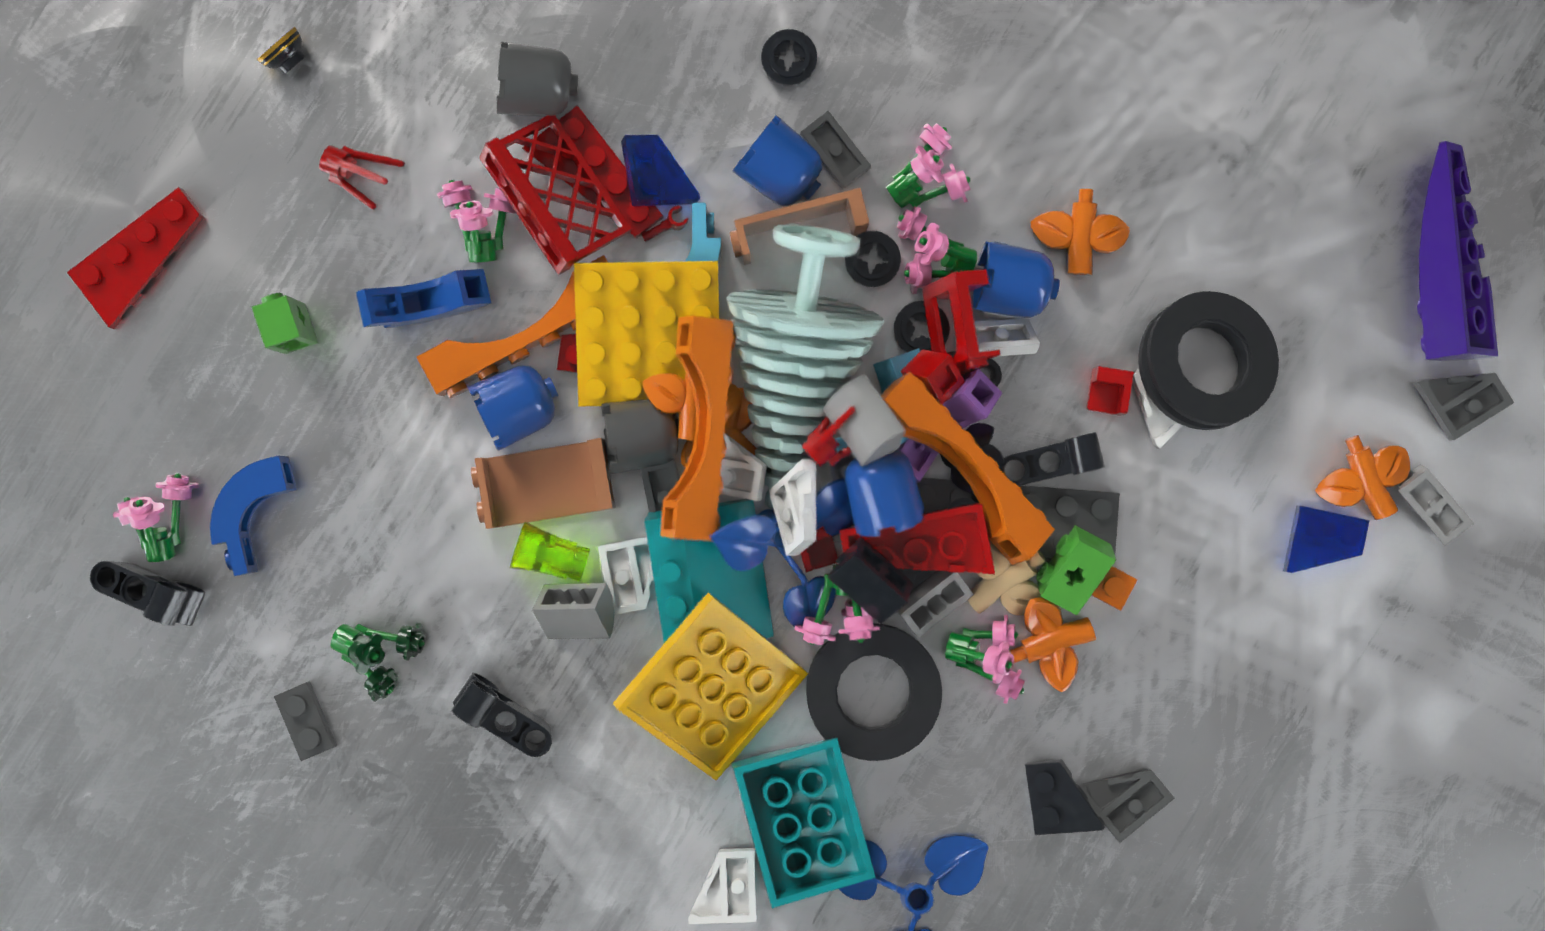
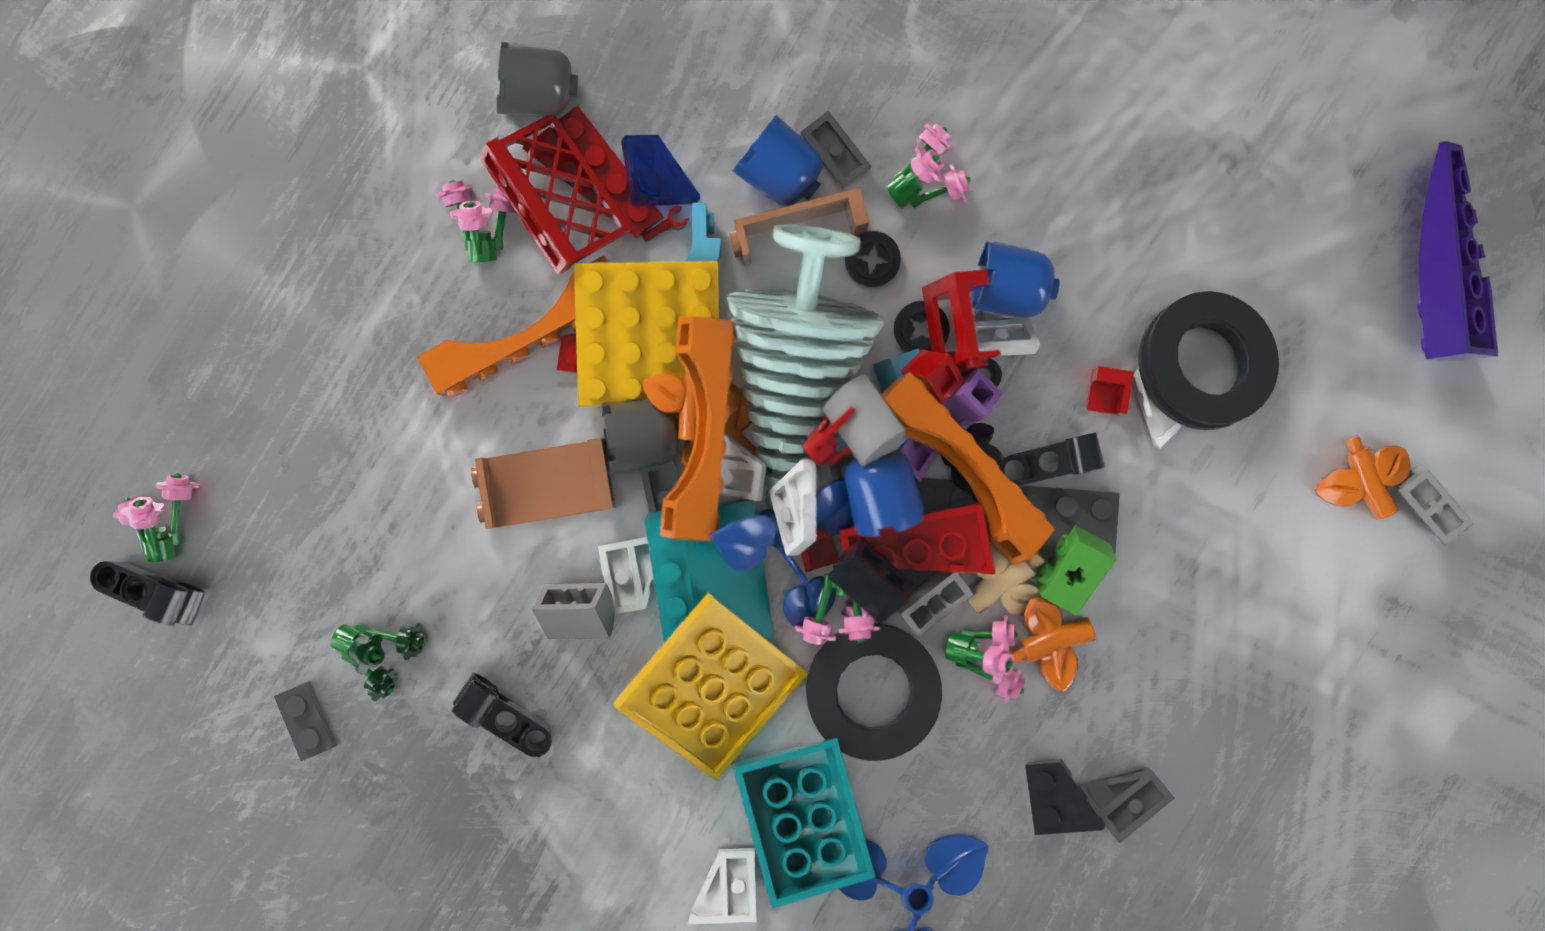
(129, 260): red wing -> none
(237, 504): blue arch -> none
(284, 53): black piece -> none
(284, 323): bright green brick -> none
(341, 164): red plant -> none
(424, 301): blue arch -> none
(515, 404): blue cylinder -> none
(548, 554): clear neon green plant -> none
(778, 45): black gear -> none
(931, 247): bright pink plant -> none
(1081, 232): orange plant -> none
(1115, 588): orange plate -> none
(1323, 538): clear blue wing -> none
(1463, 401): dark grey wing -> none

